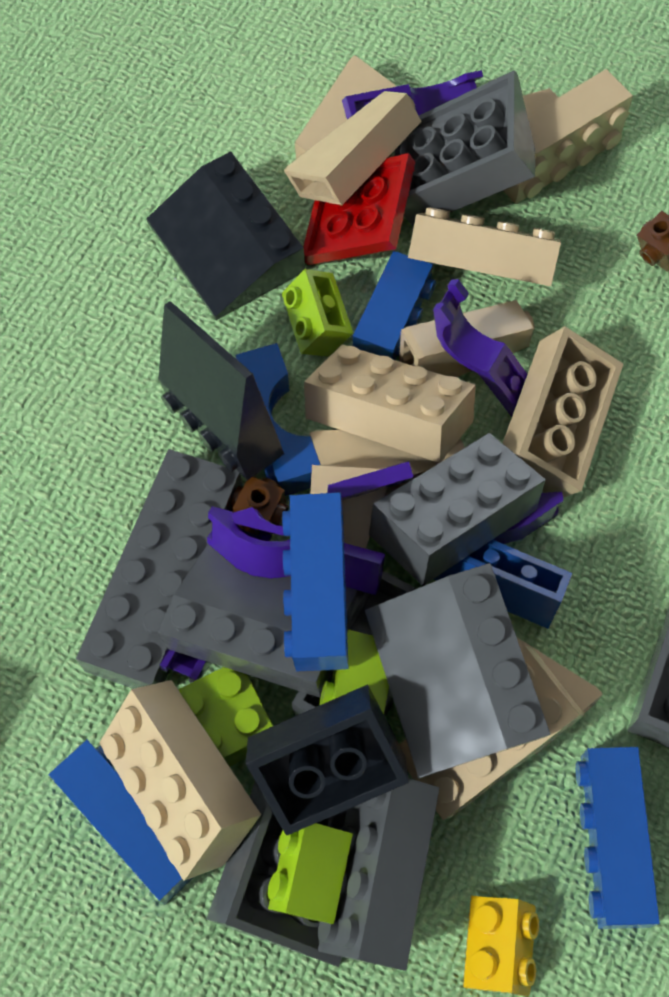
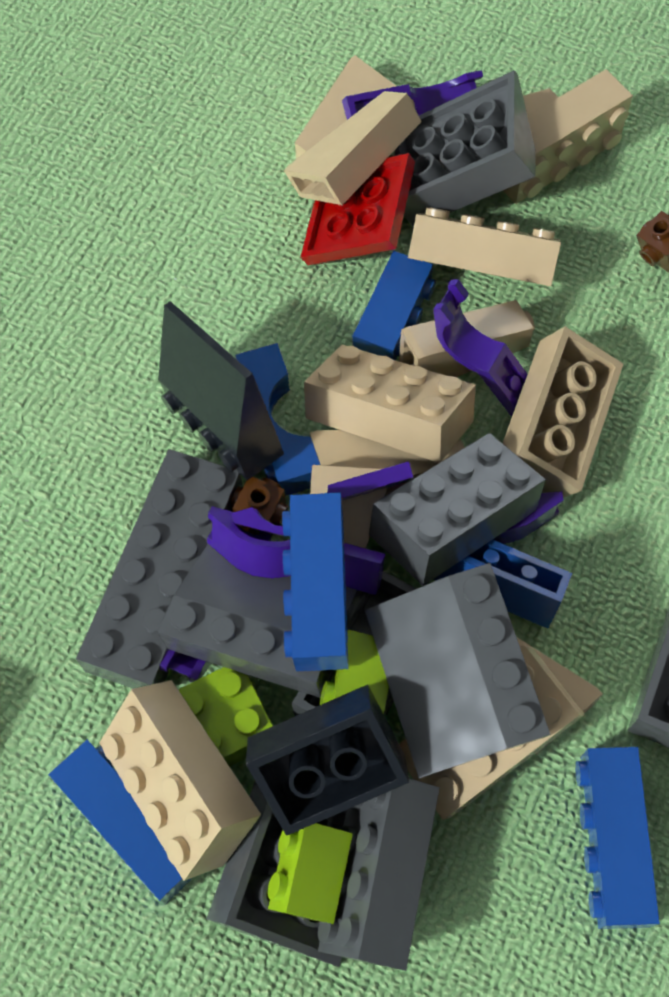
(227, 237): black slope -> none
(317, 313): lime brick -> none
(501, 945): yellow bracket -> none

